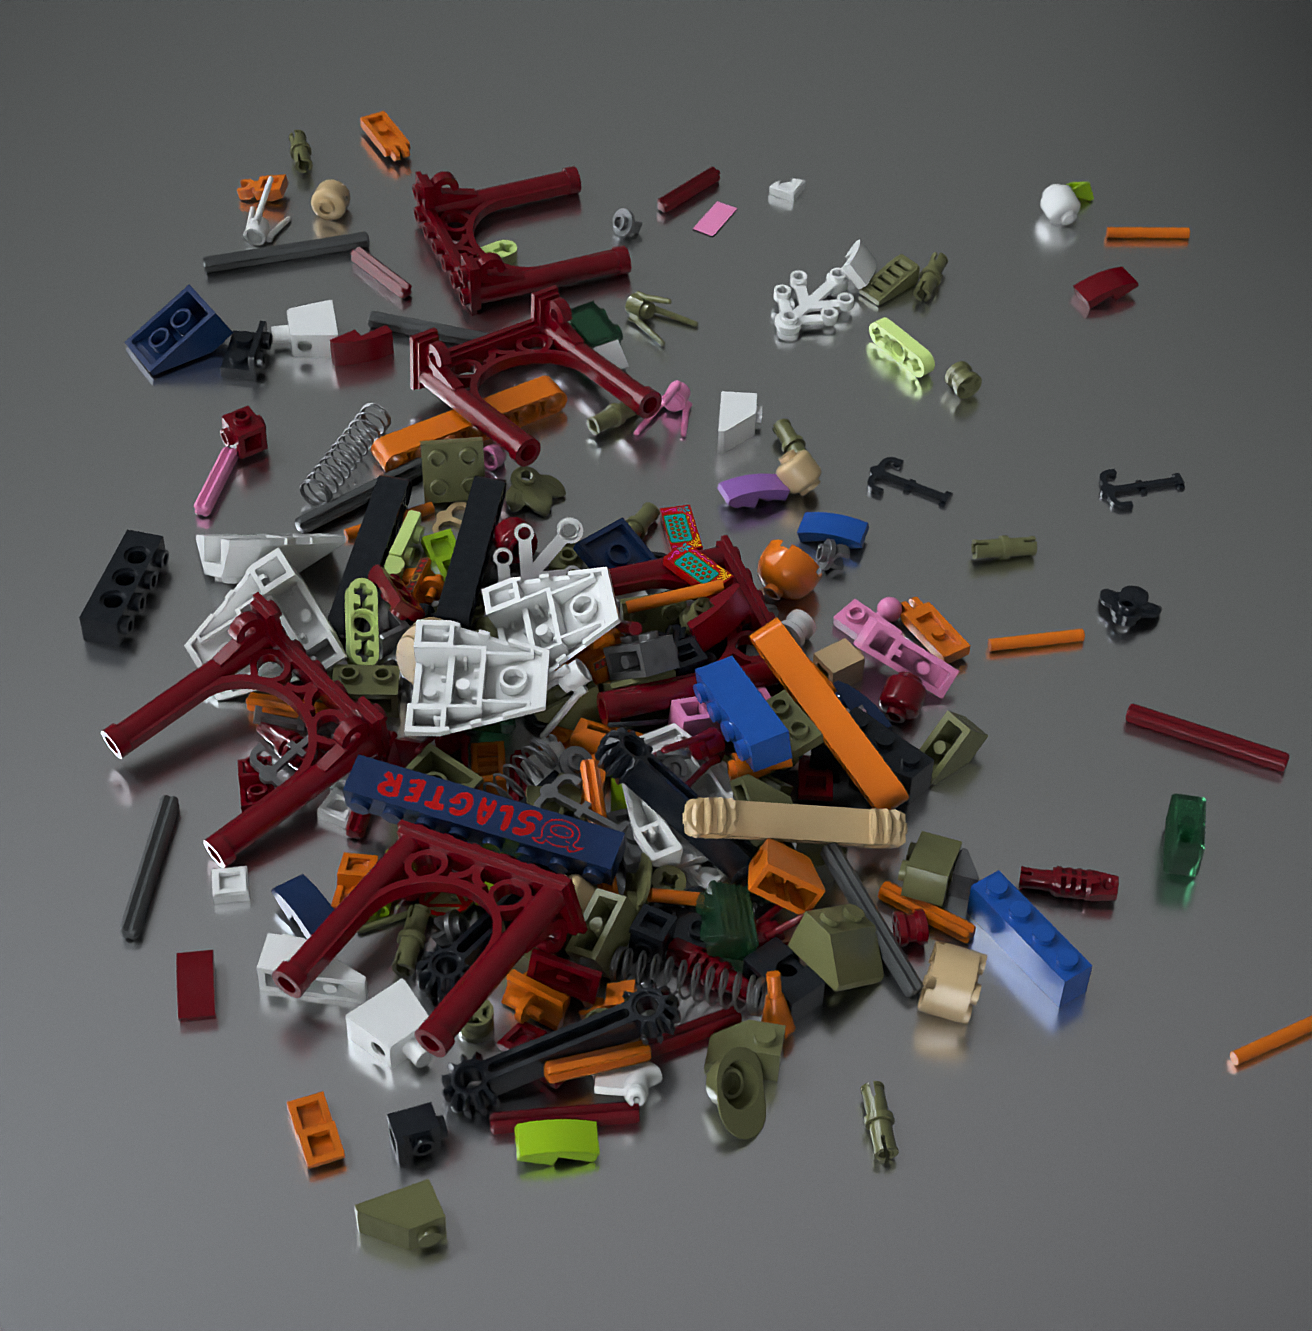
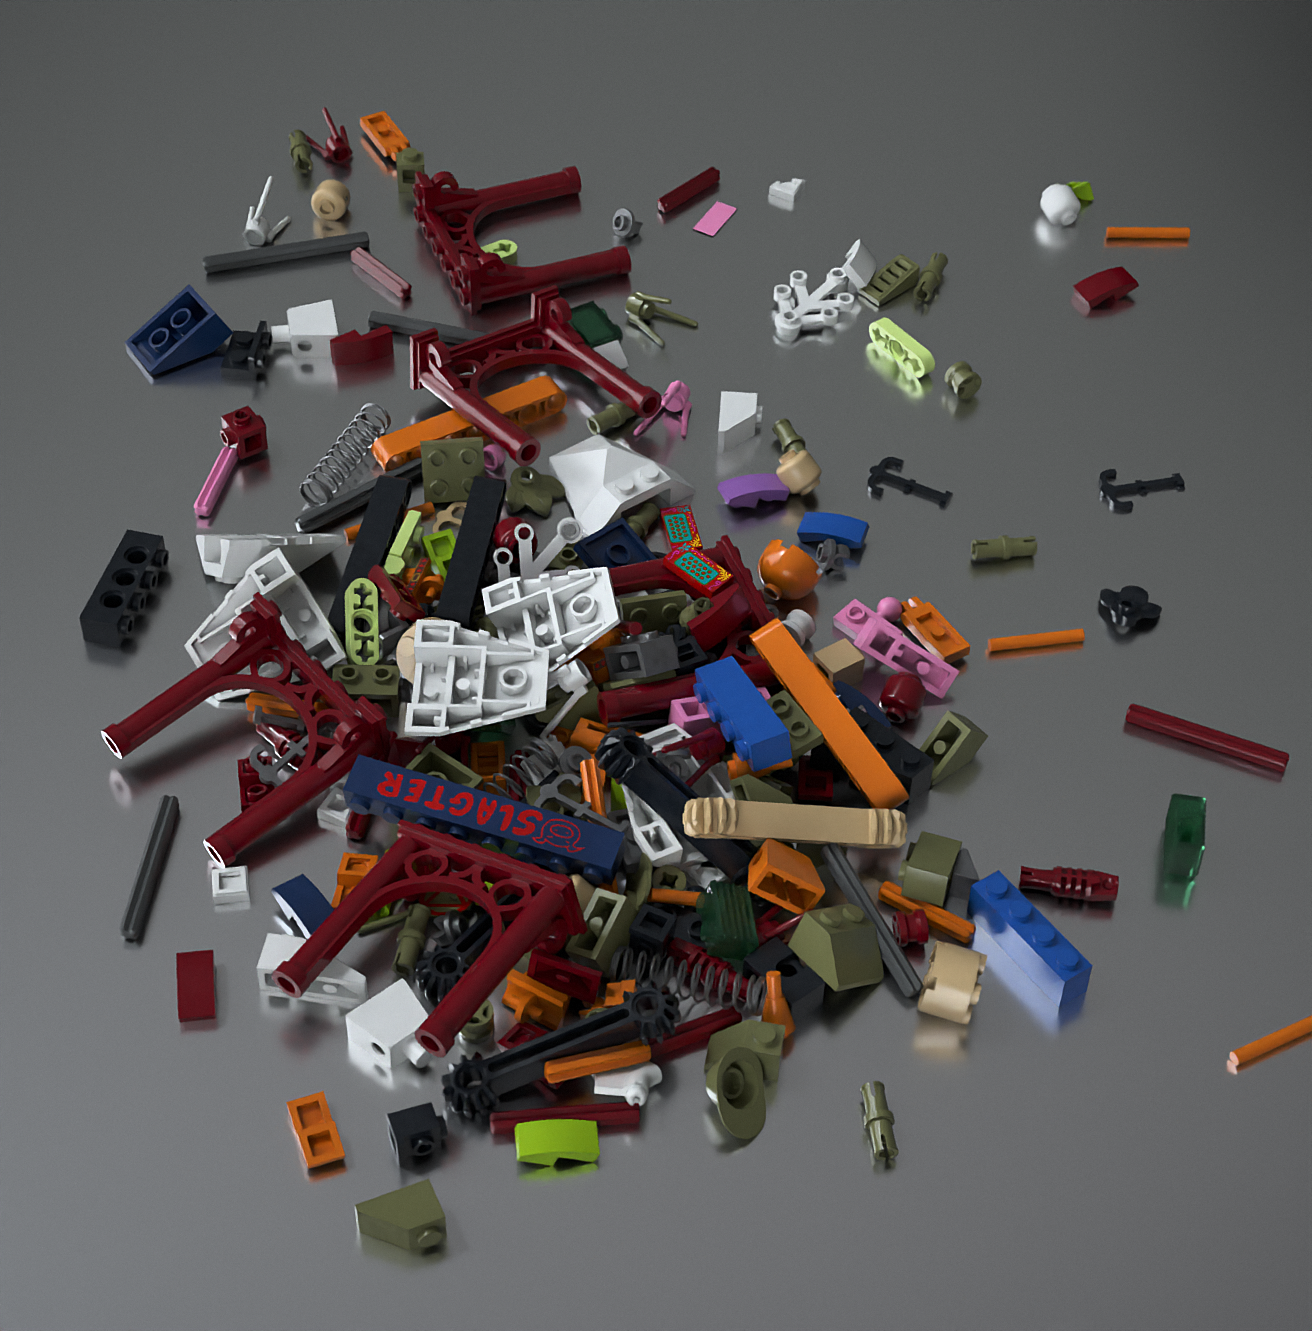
(255, 188): orange plate -> none
(336, 146): none -> dark red plant
(408, 163): none -> olive brick
(609, 478): none -> white wedge
(675, 596): orange bar -> none

